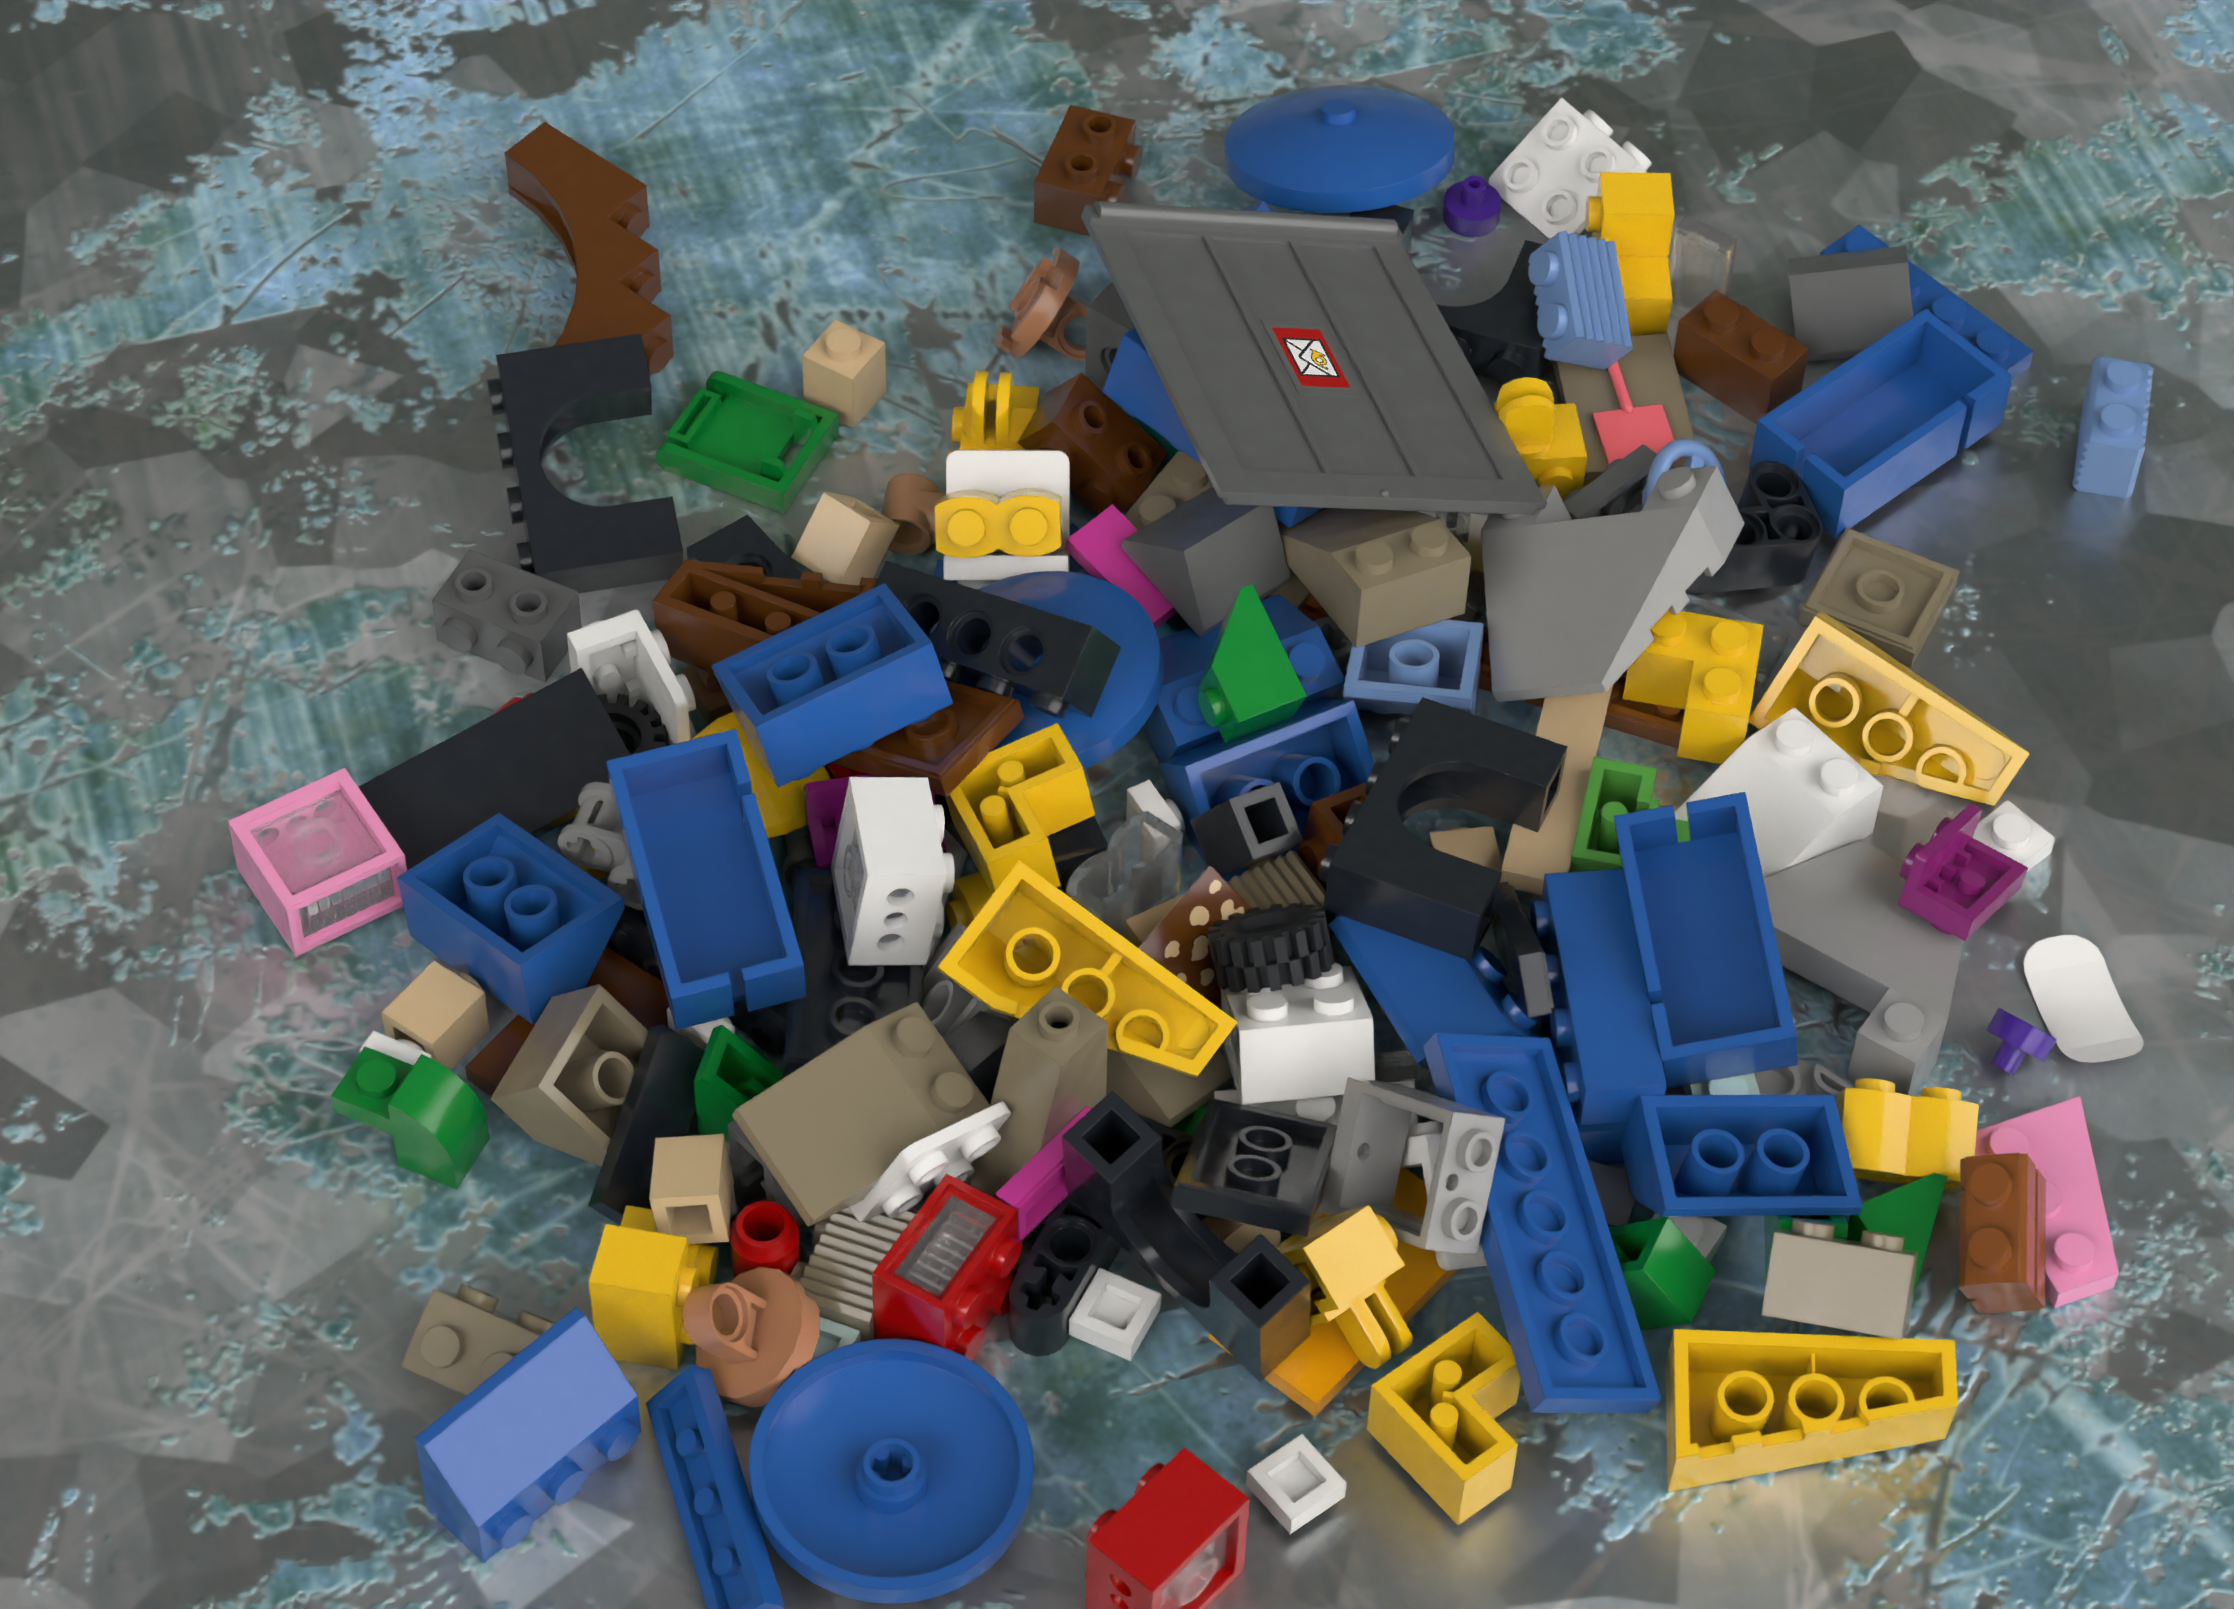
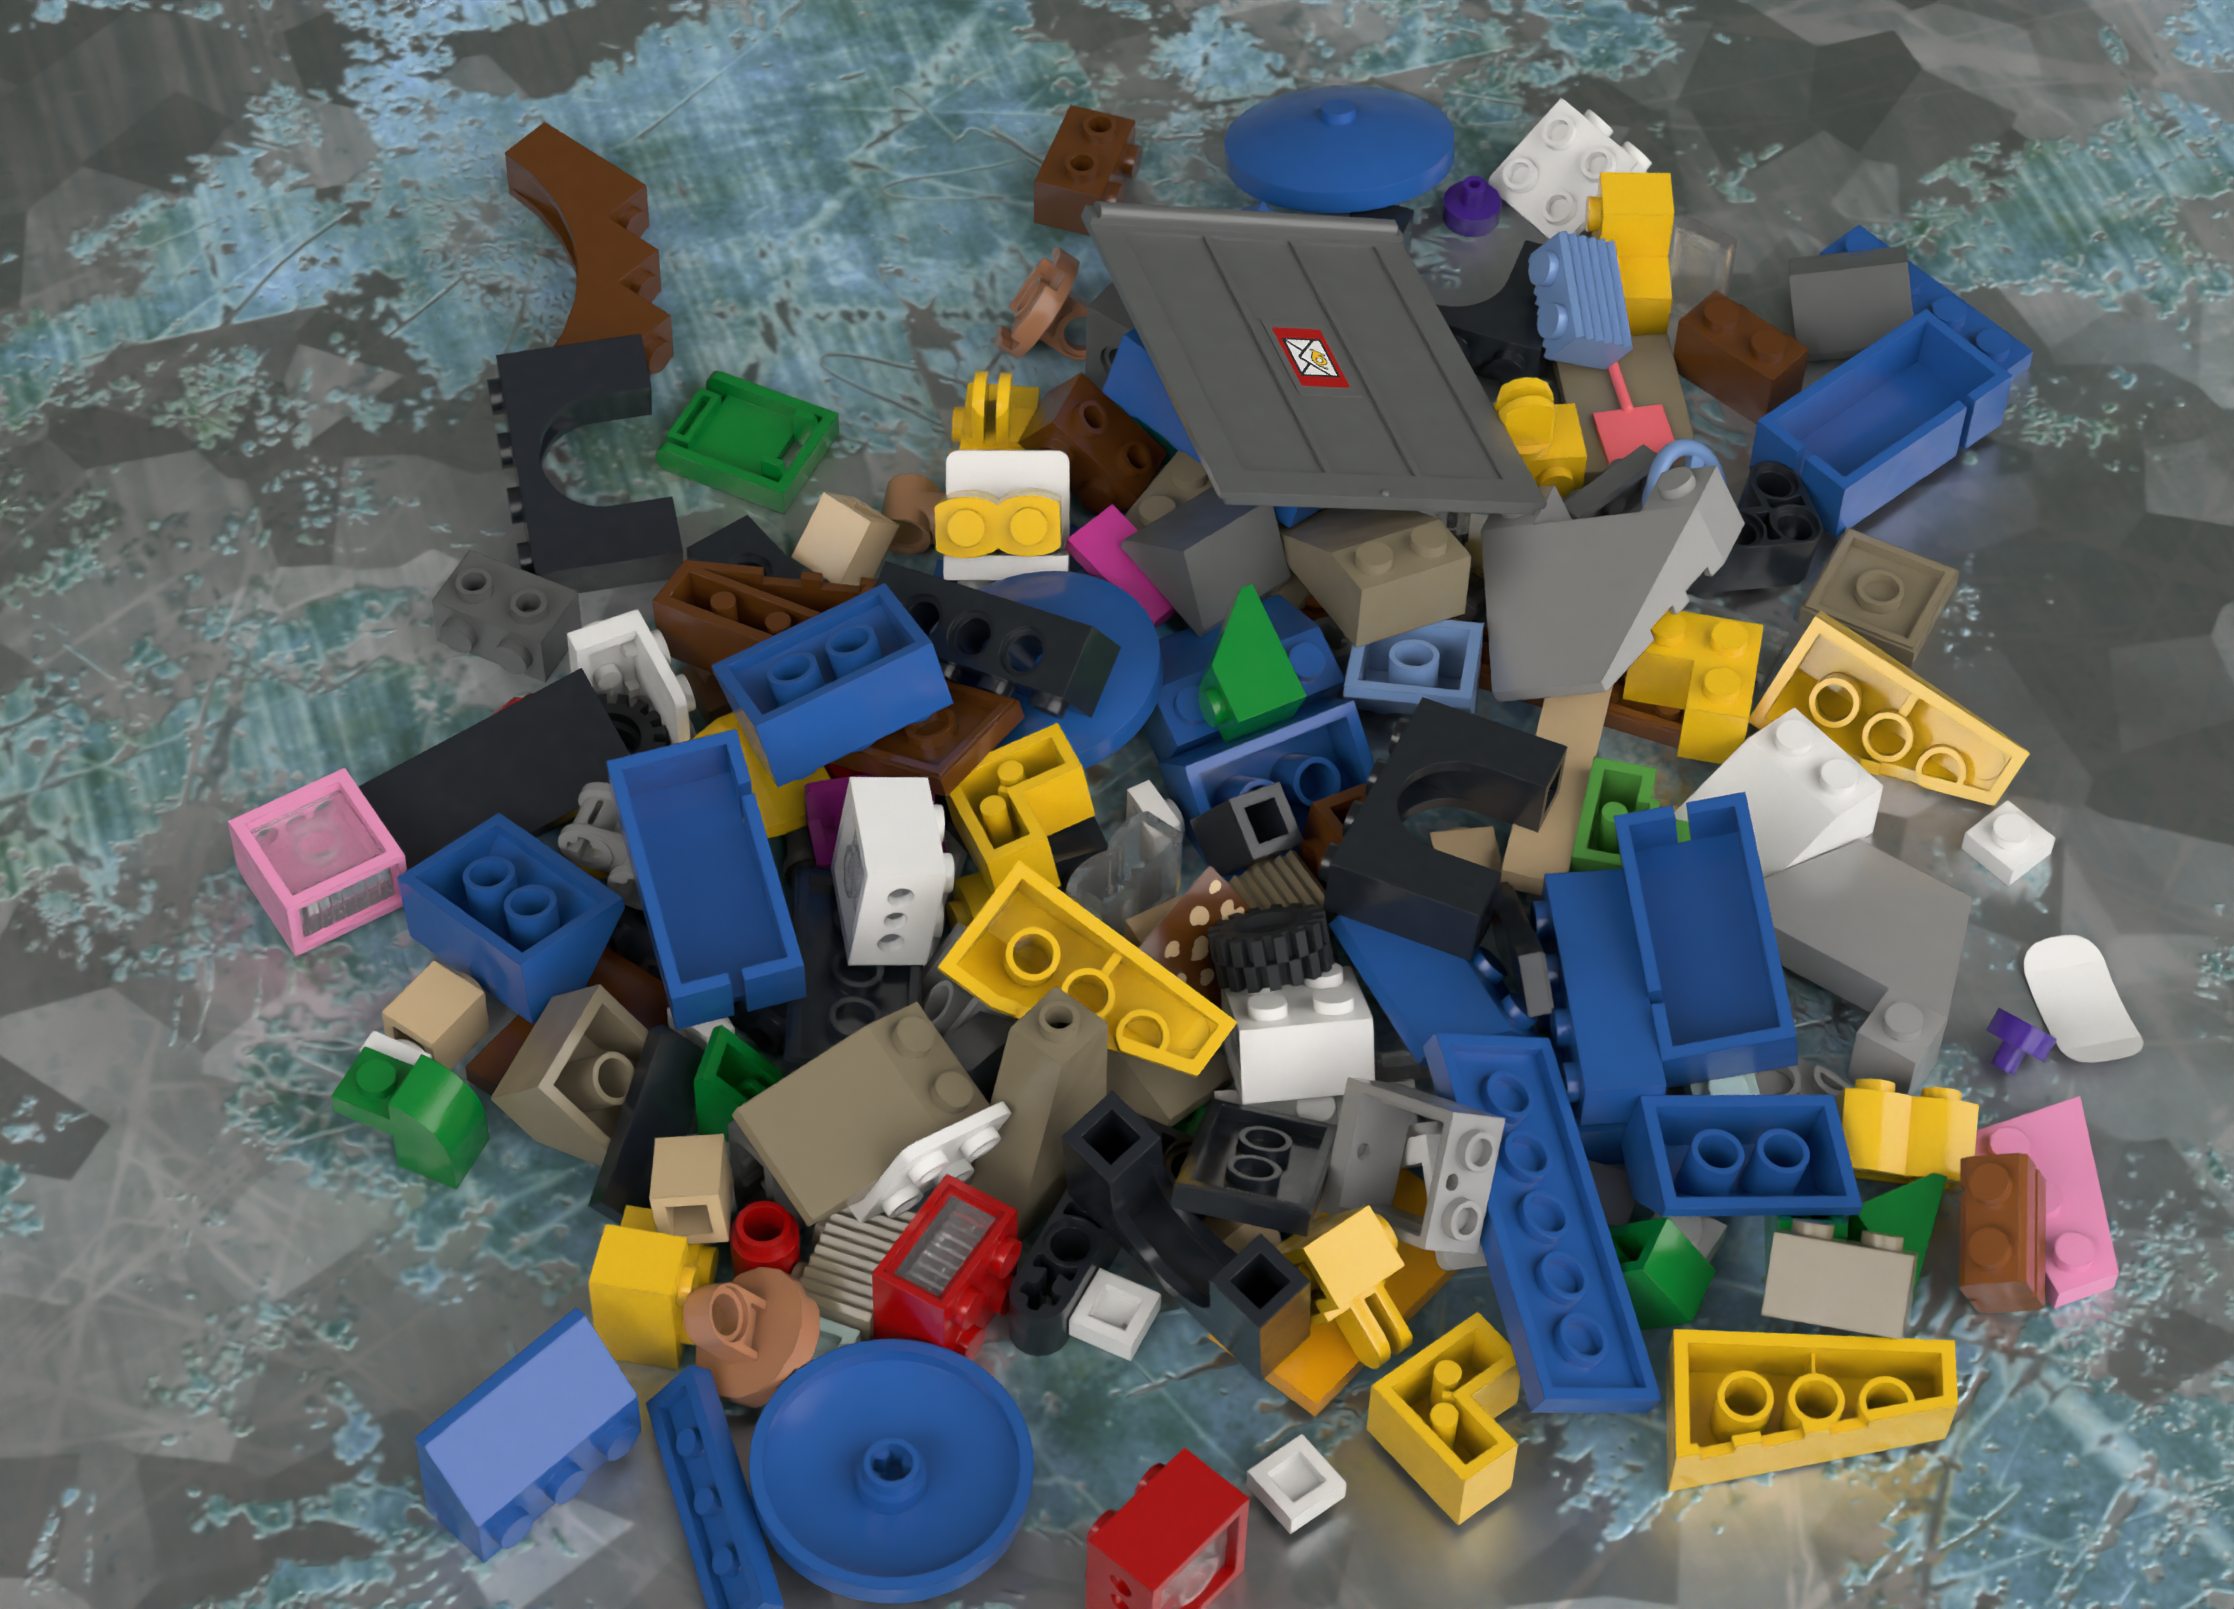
(466, 1340): dark tan bracket -> none
(845, 372): tan brick -> none
(1038, 1184): dark pink tile -> none
(1957, 878): magenta bracket -> none
(2113, 427): medium blue brick -> none

